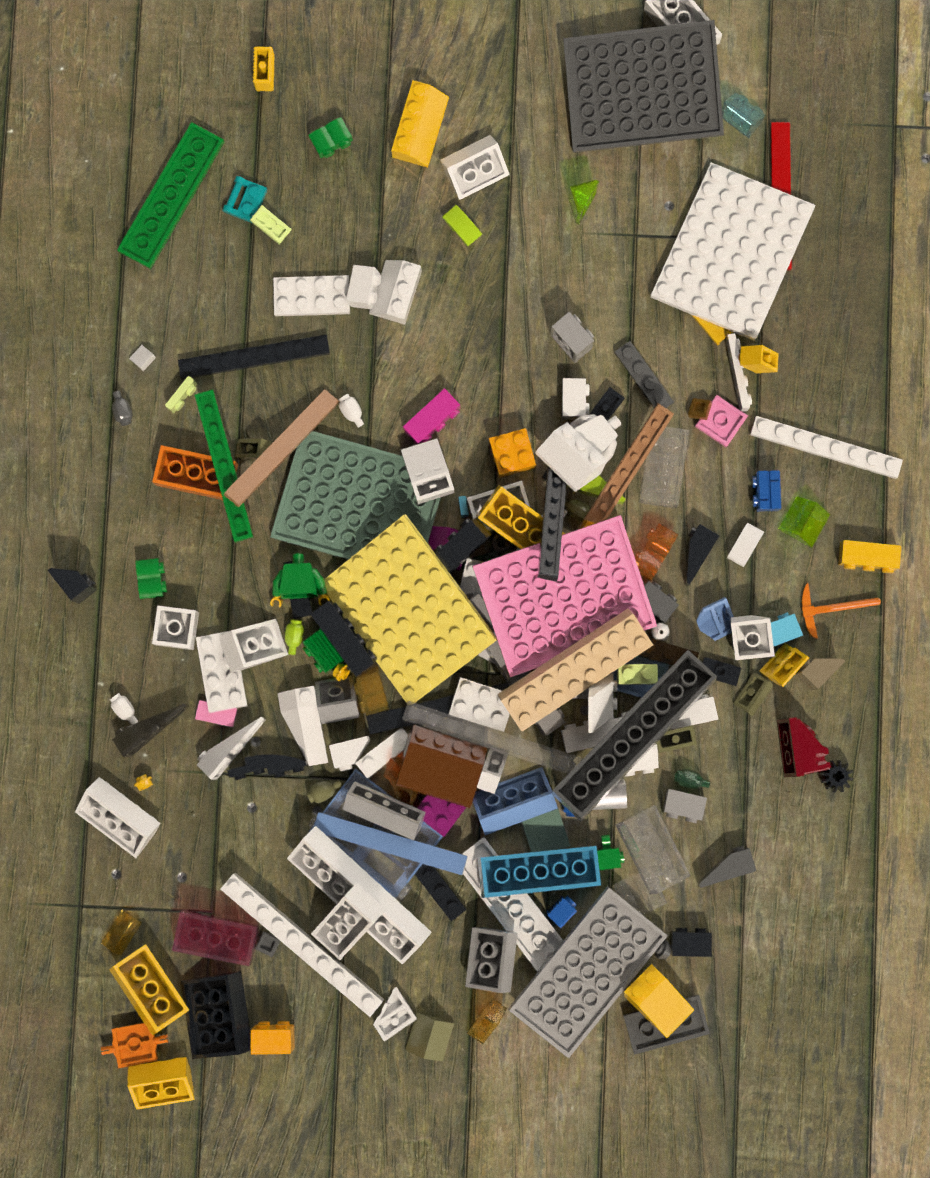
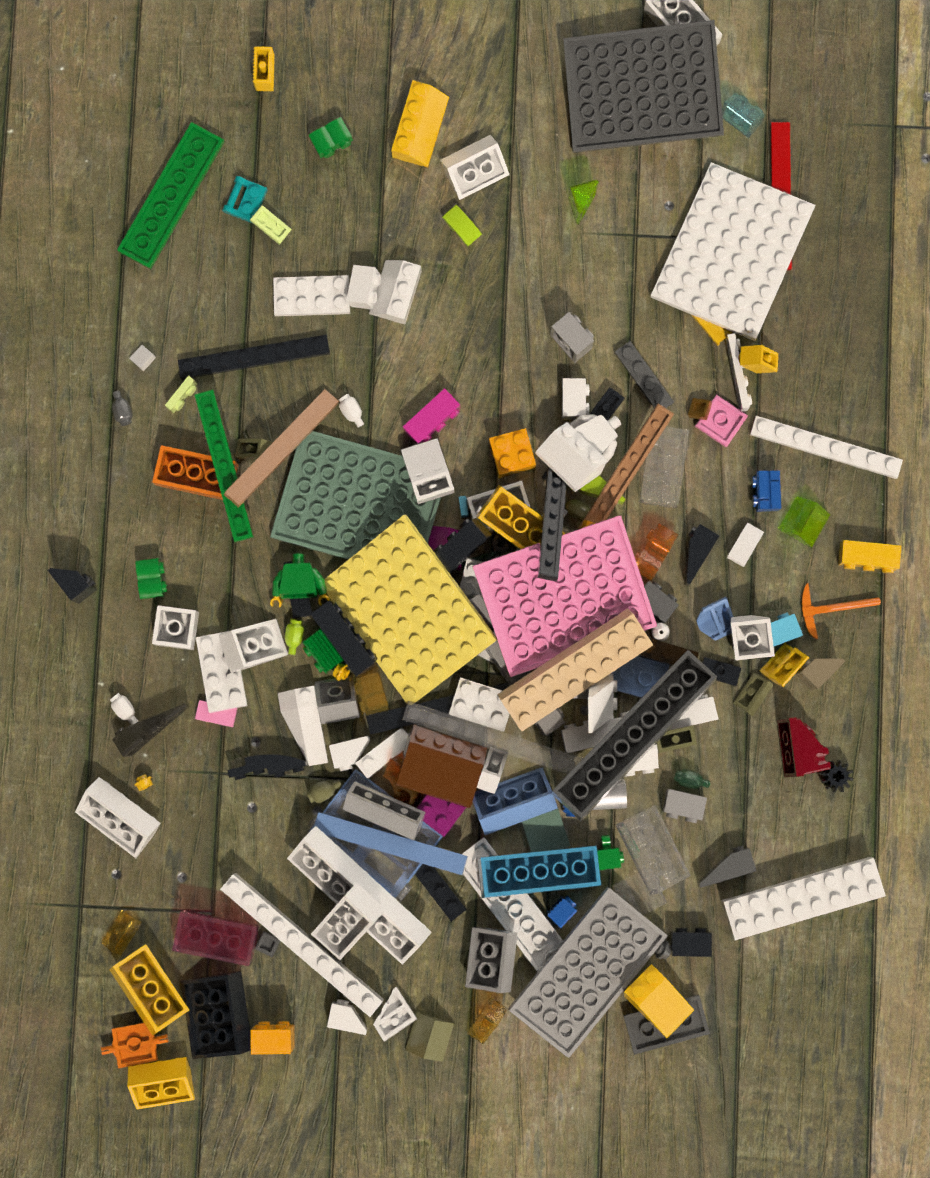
(220, 756): white wedge -> none
(345, 1018): none -> white slope
(637, 674): yellowish green brick -> none
(803, 898): none -> white brick

